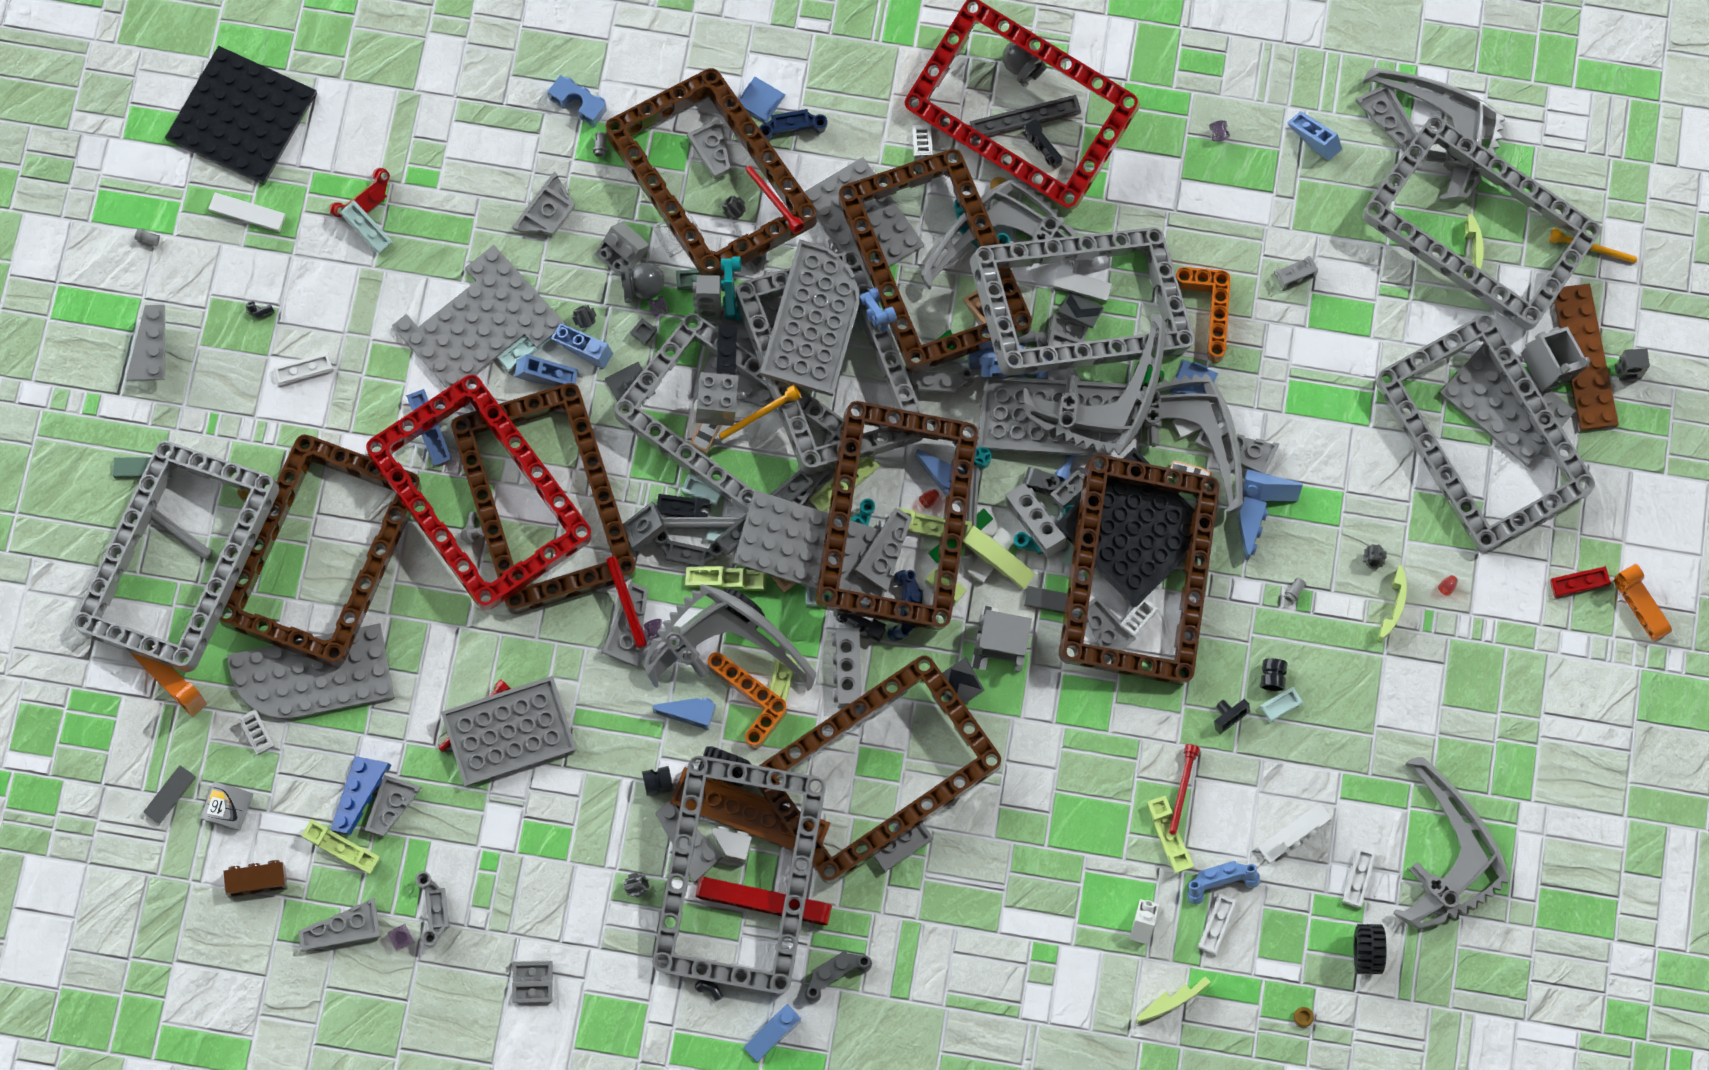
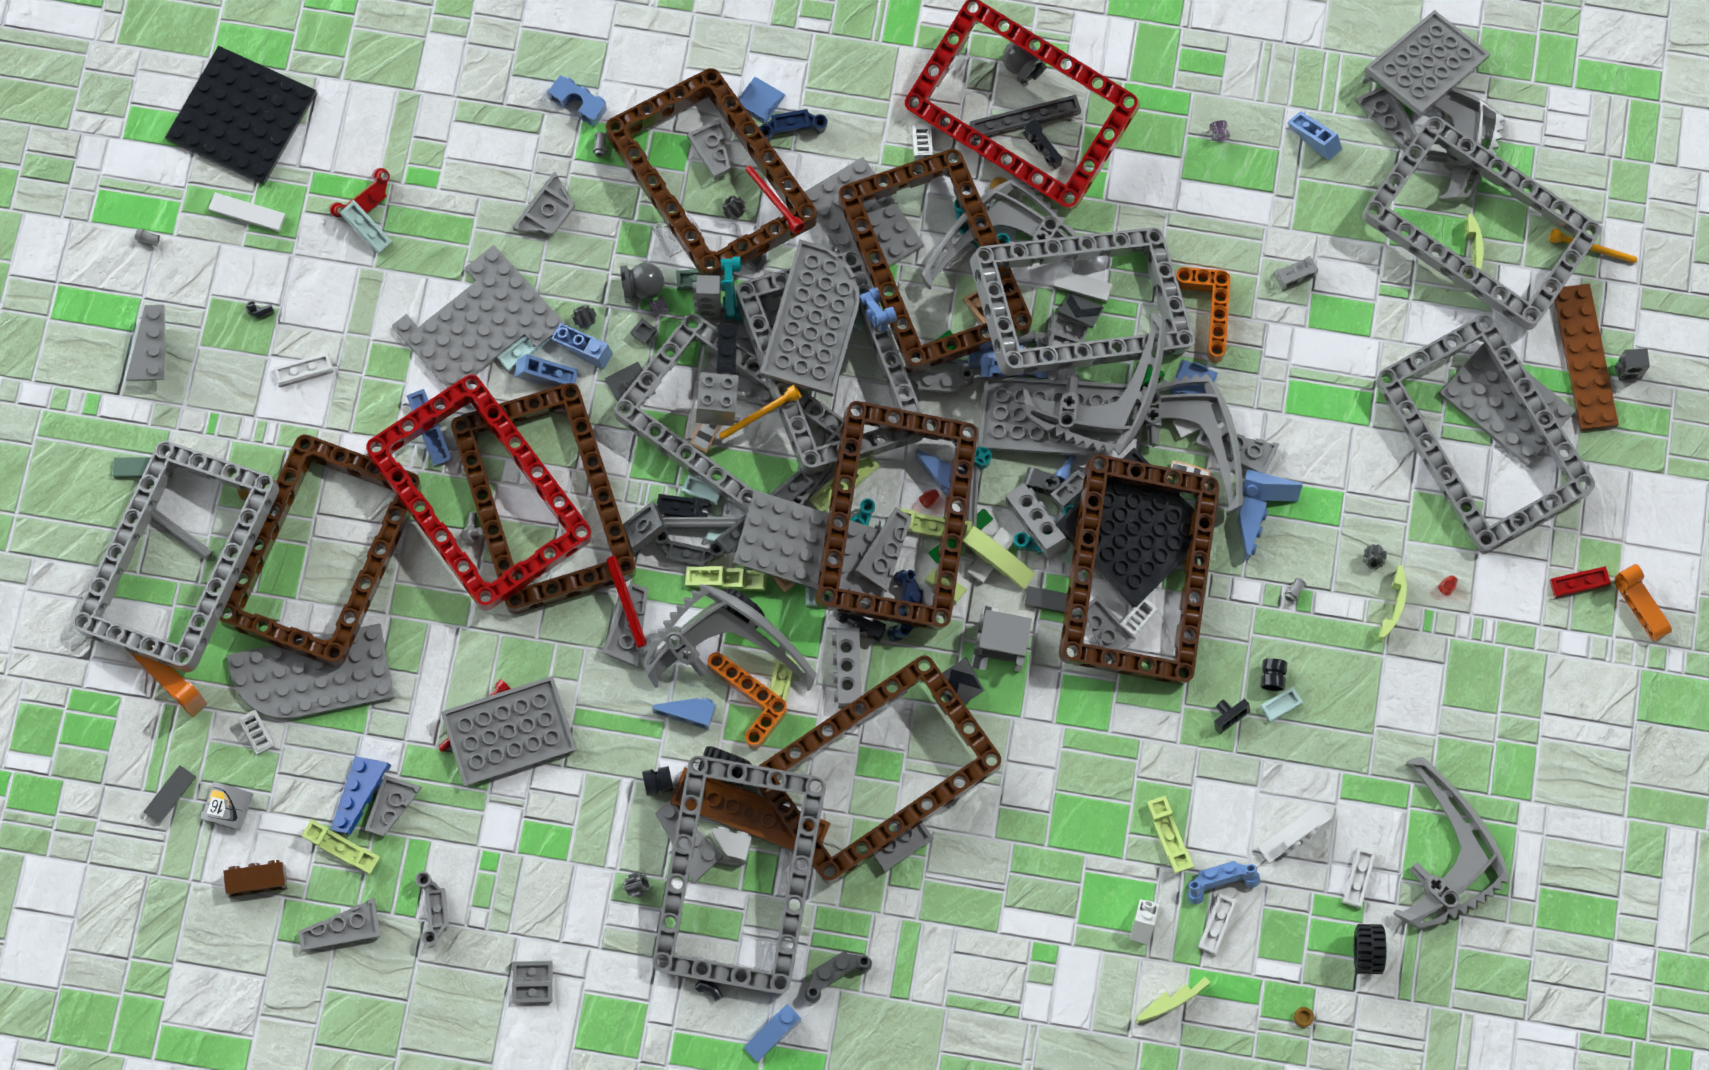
(400, 937): clear purple plate -> none
(621, 247): light grey slope -> none
(652, 628): clear purple wheel -> none
(759, 900): red beam -> none
(1191, 752): red piece -> none
(1427, 62): none -> light grey plate
(1554, 358): light grey container -> none

